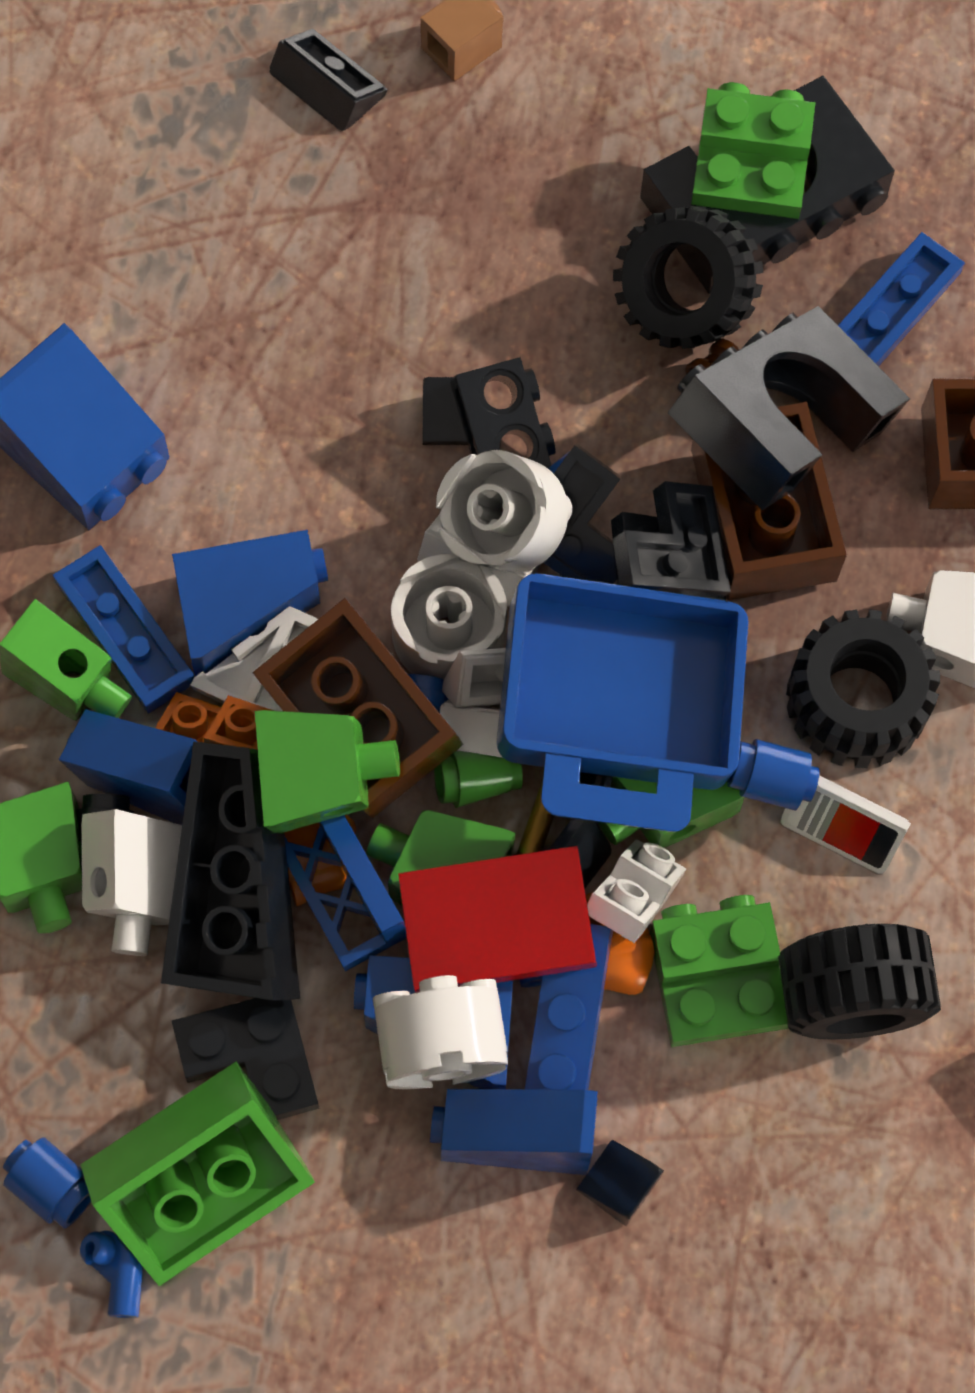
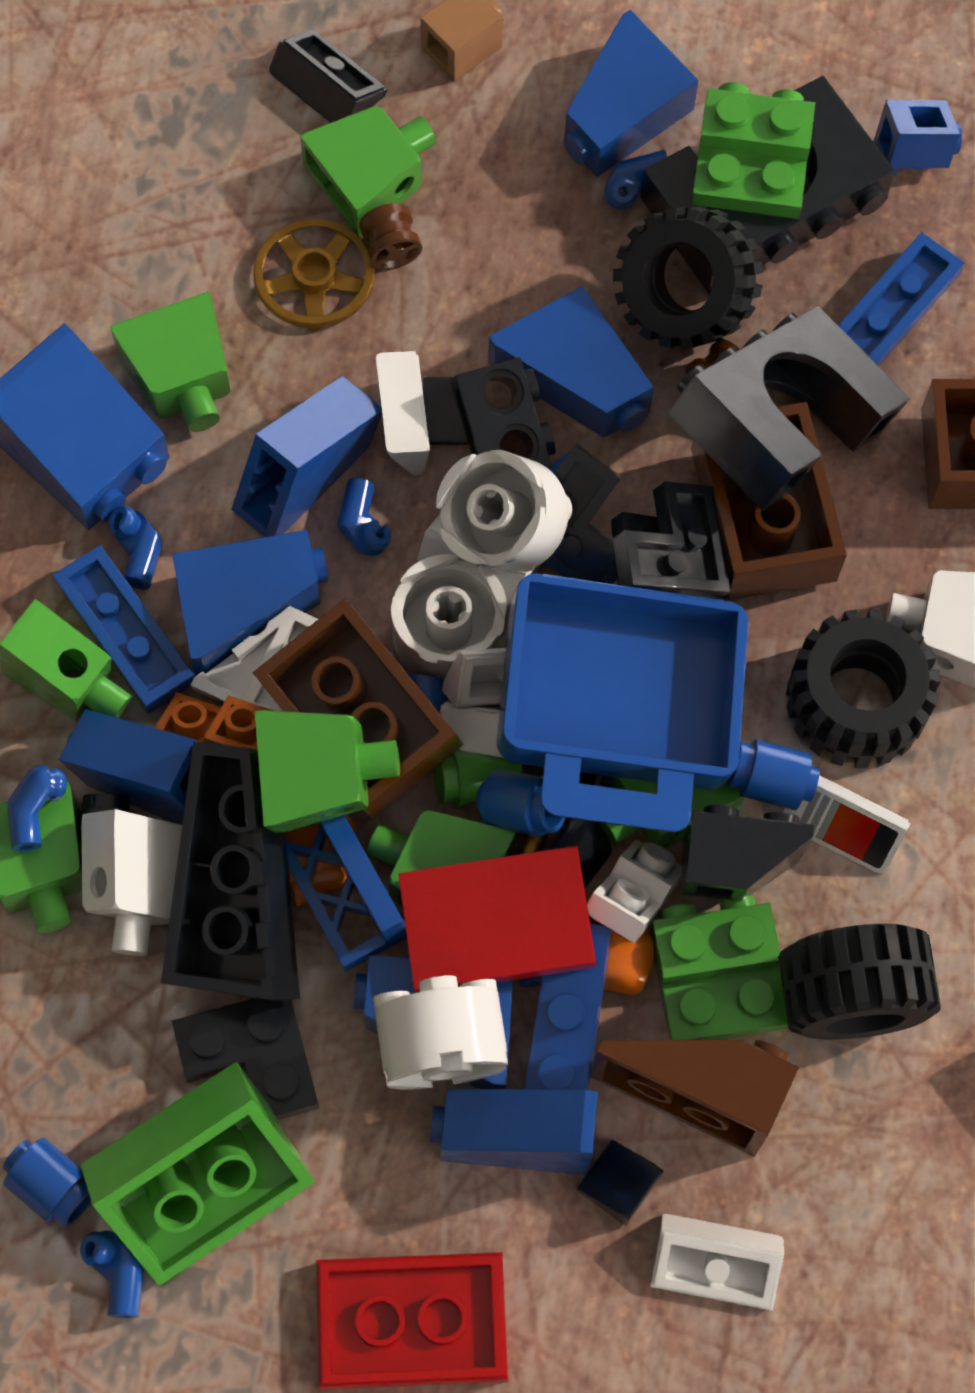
(26, 802): none -> blue arm
(140, 542): none -> blue arm
(176, 360): none -> bright green torso
(304, 456): none -> blue slope
(314, 274): none -> pearl gold wheel
(356, 522): none -> blue arm
(366, 161): none -> bright green torso
(390, 236): none -> reddish brown wheel
(403, 410): none -> white slope
(411, 1321): none -> red tile
(515, 803): none -> blue brick
(578, 363): none -> blue slope
(626, 179): none -> blue arm
(627, 97): none -> blue slope
(709, 1084): none -> reddish brown slope
(717, 1261): none -> white slope
(738, 855): none -> black slope
(918, 134): none -> blue brick

